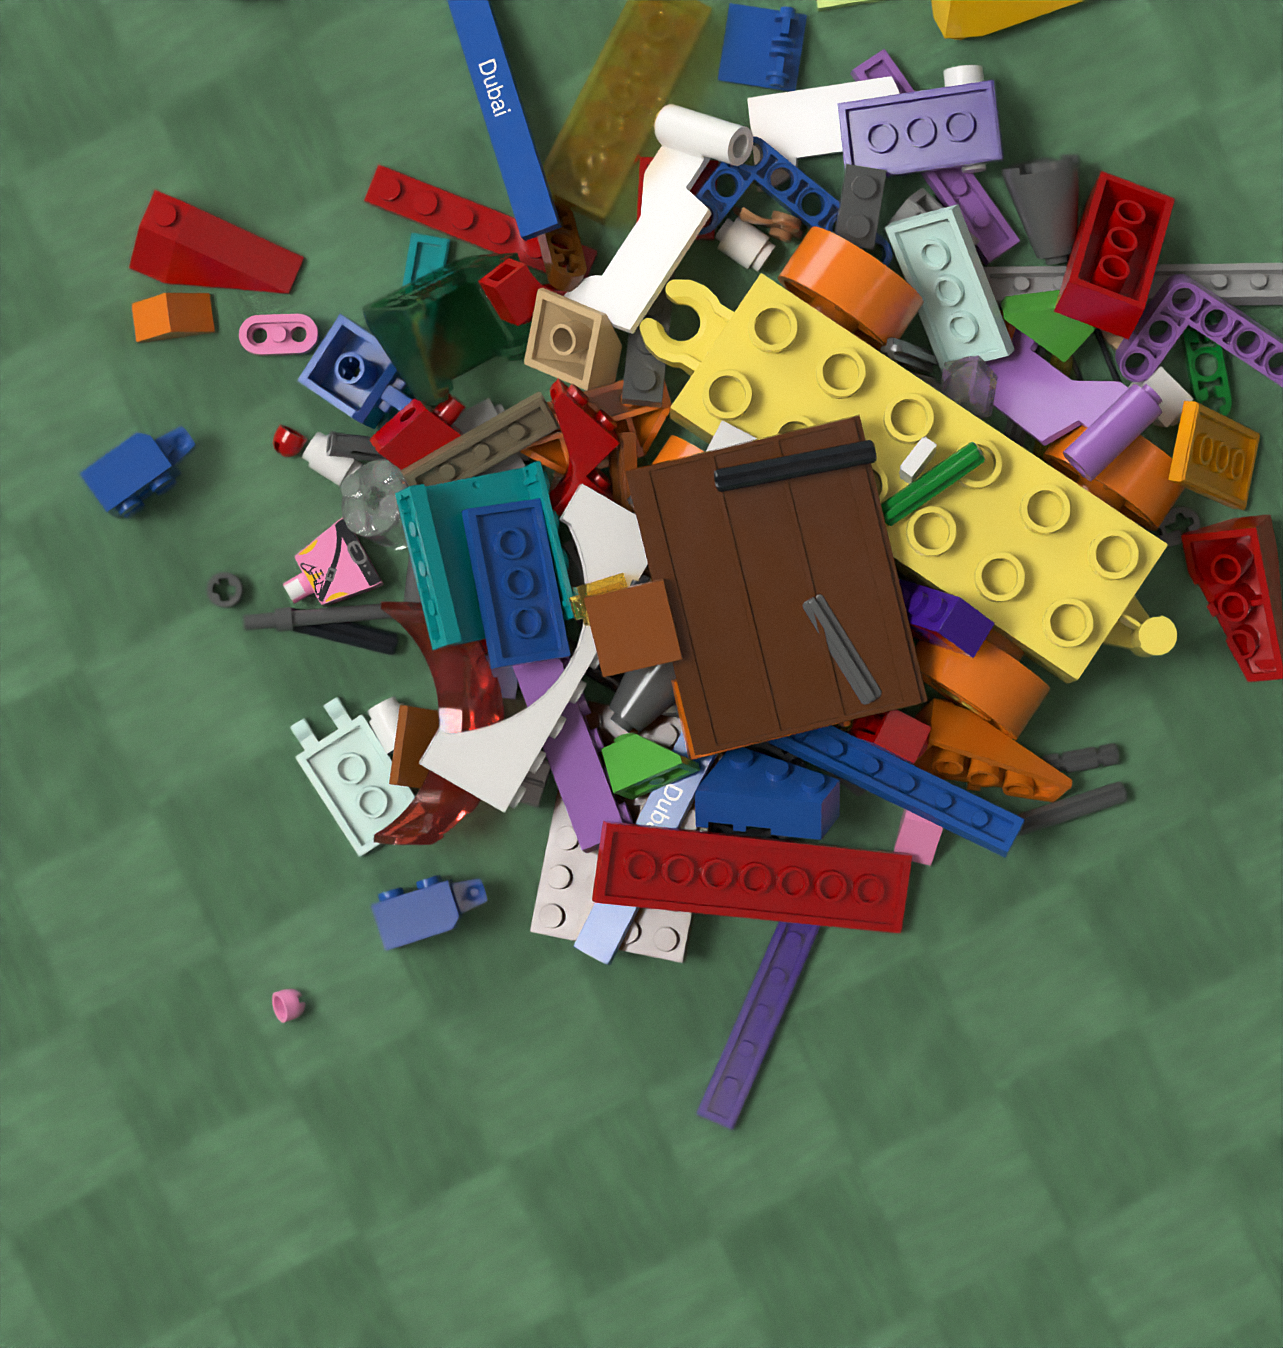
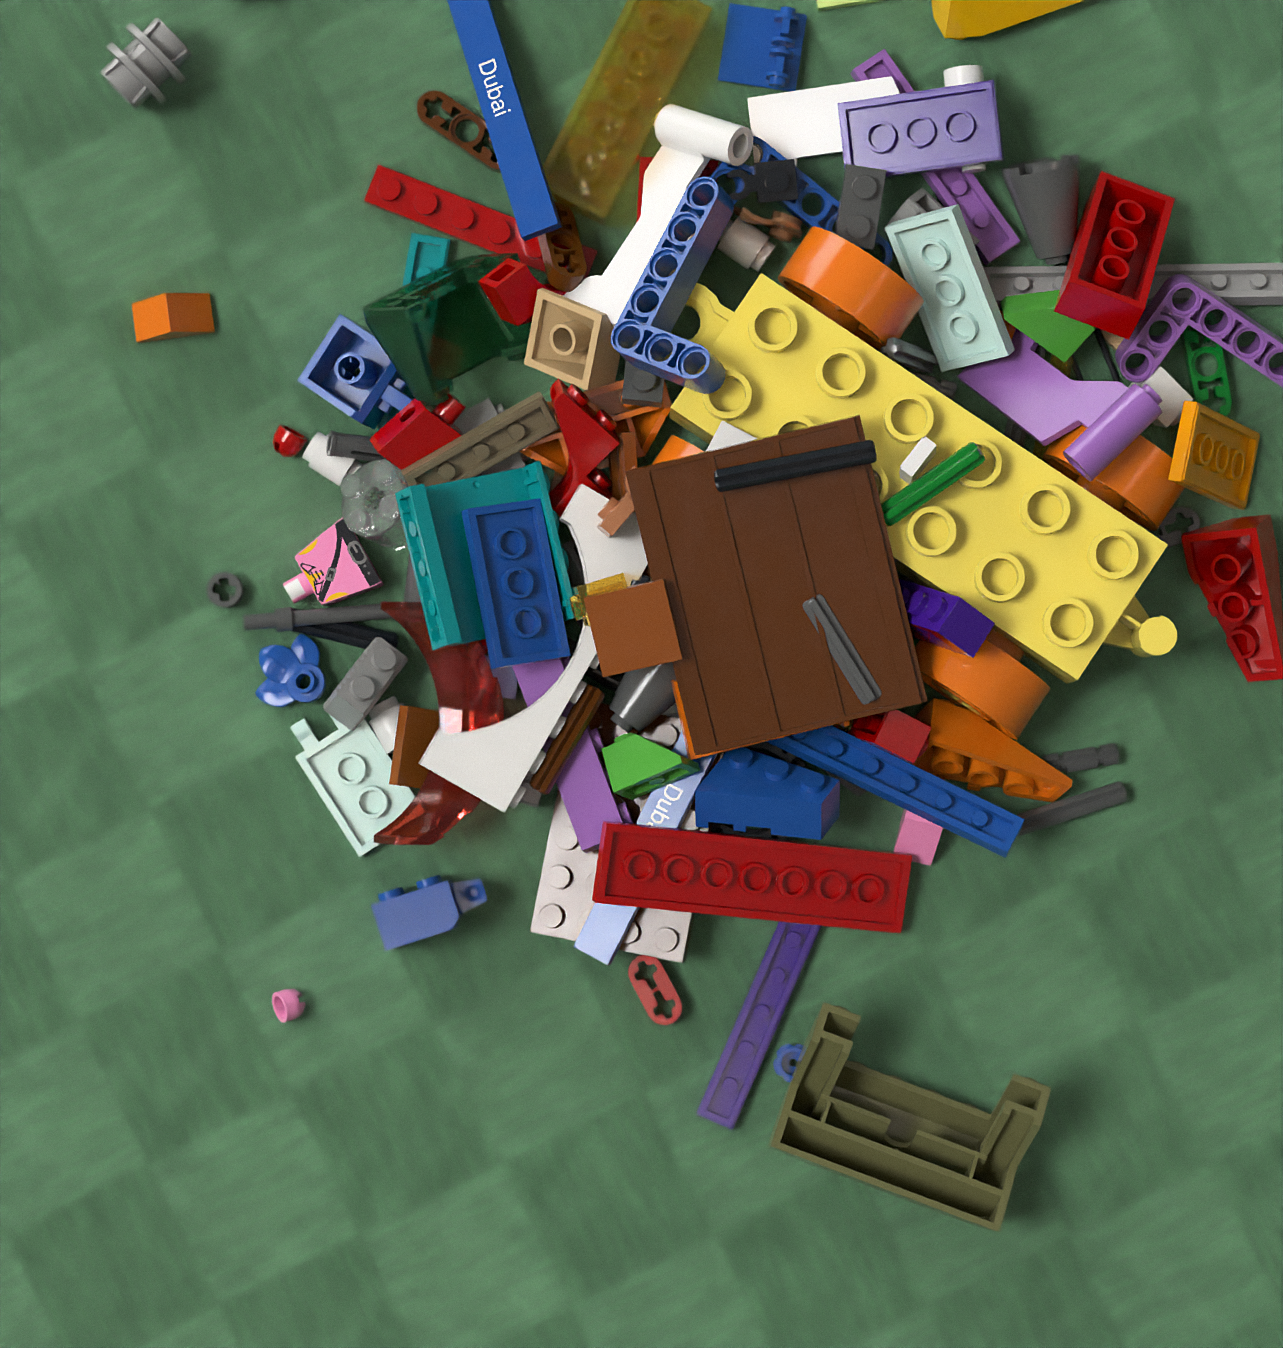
(137, 470): blue hinge -> none
(146, 63): none -> light grey piece
(198, 249): red wedge -> none
(279, 334): bright pink plate -> none
(285, 671): none -> blue plate
(365, 683): none -> light grey brick
(437, 123): none -> reddish brown beam
(567, 739): none -> reddish brown axle
(616, 512): none -> nougat plate
(646, 994): none -> red beam
(672, 292): none -> blue beam
(771, 181): none -> black plate
(784, 1055): none -> blue plate
(901, 1134): none -> olive wedge
(970, 385): clear brick -> none

